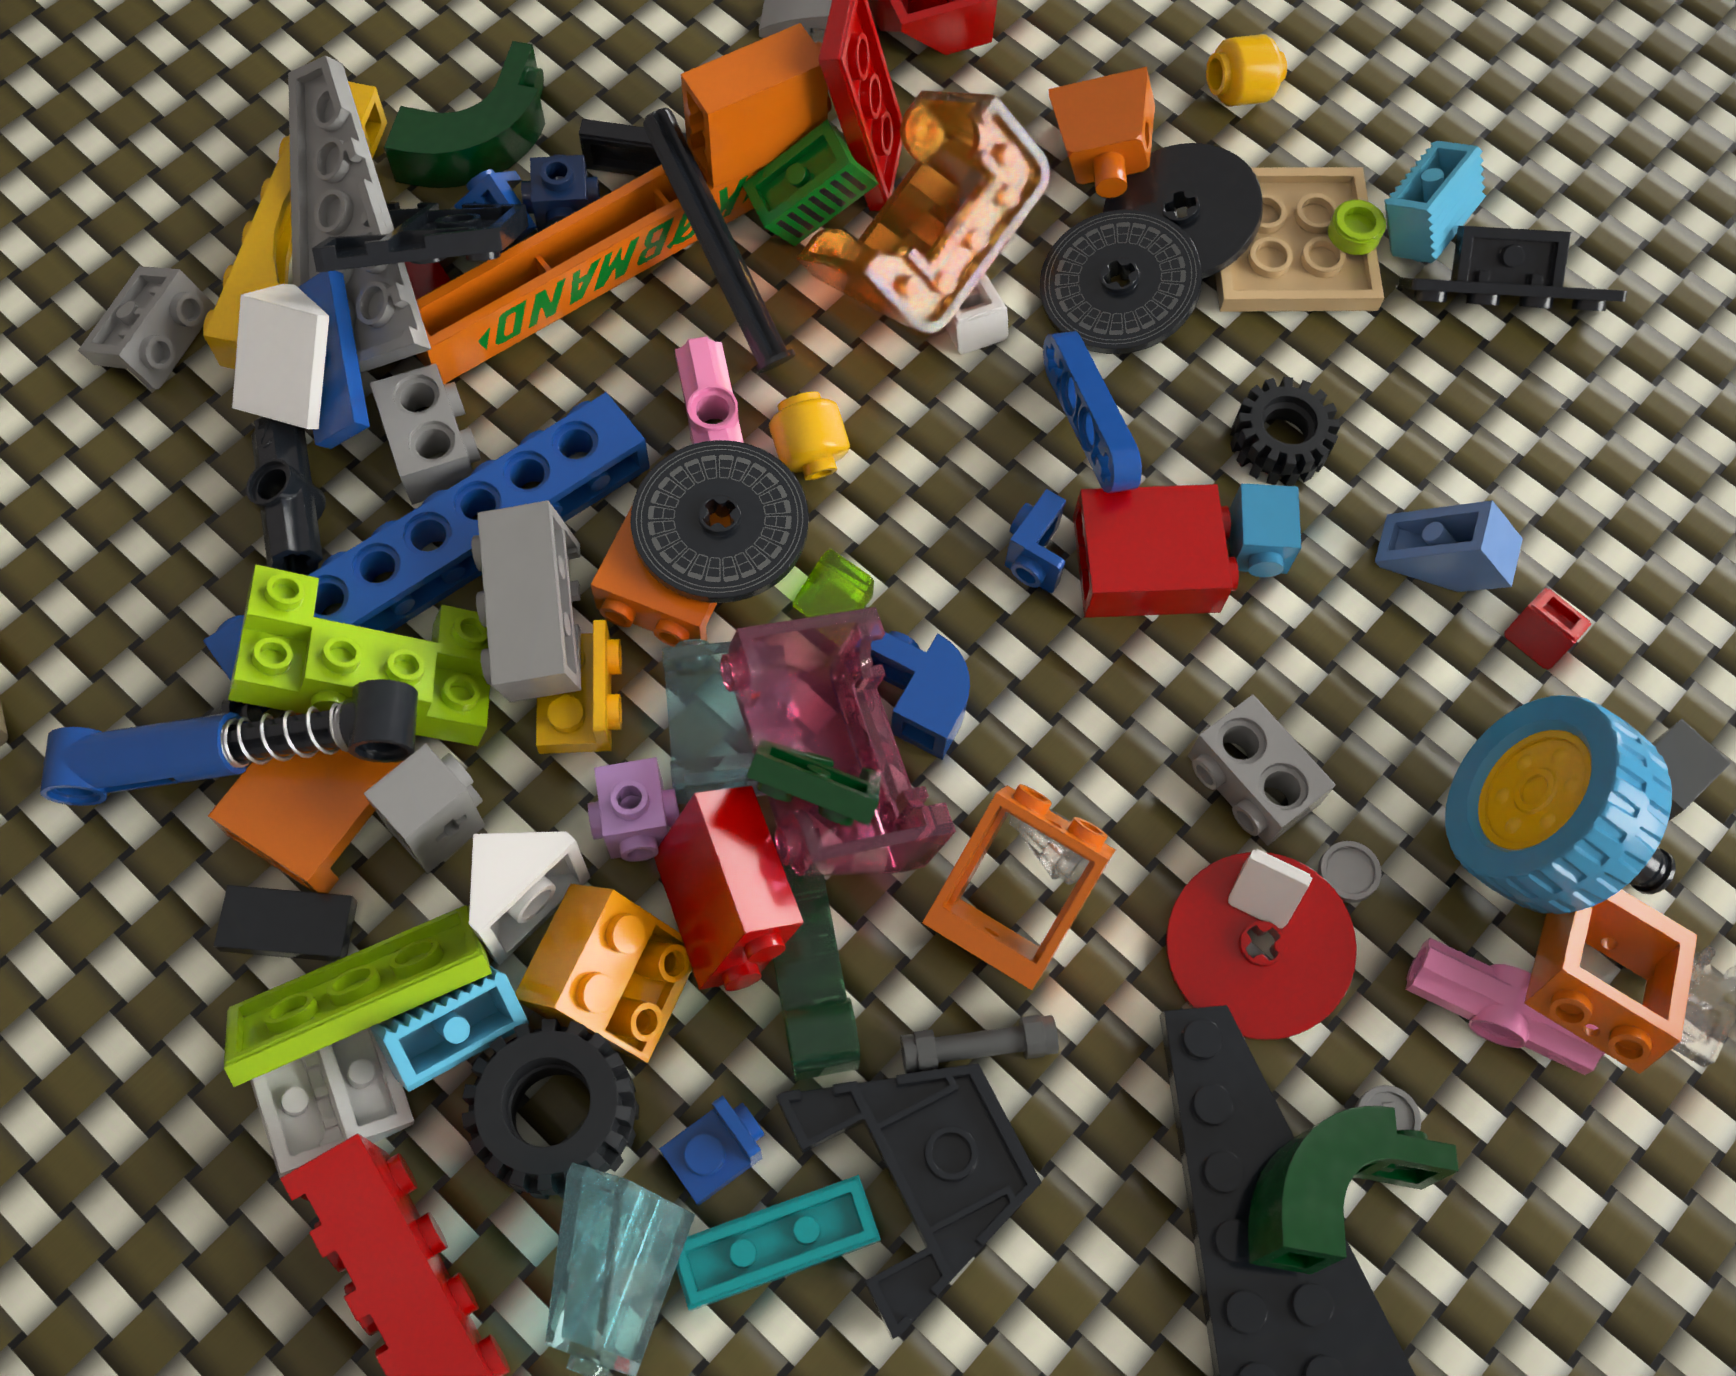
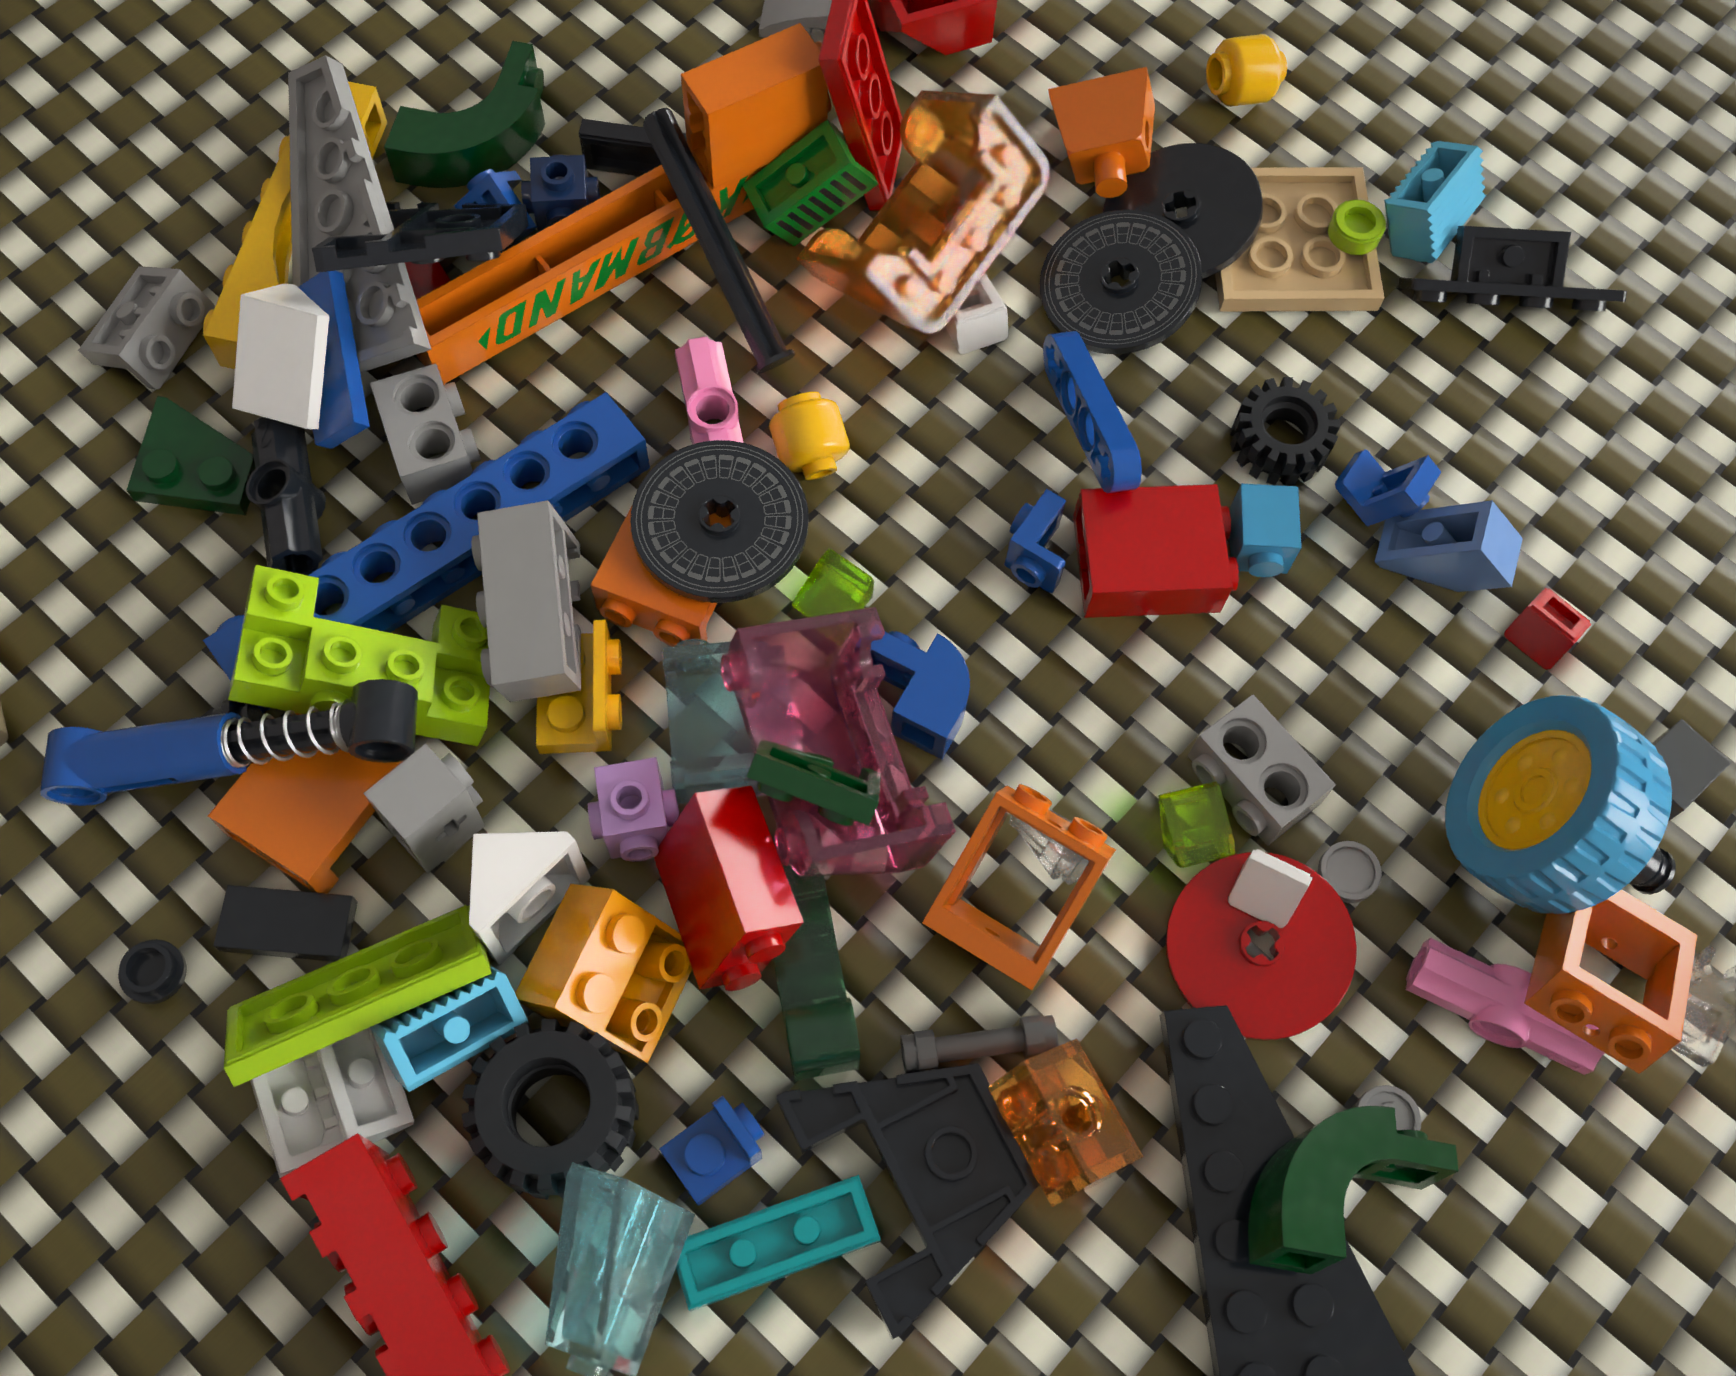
(152, 971): none -> black plate
(189, 464): none -> dark green wing
(1064, 1121): none -> clear orange brick
(1195, 825): none -> clear neon green slope
(1383, 494): none -> blue bracket

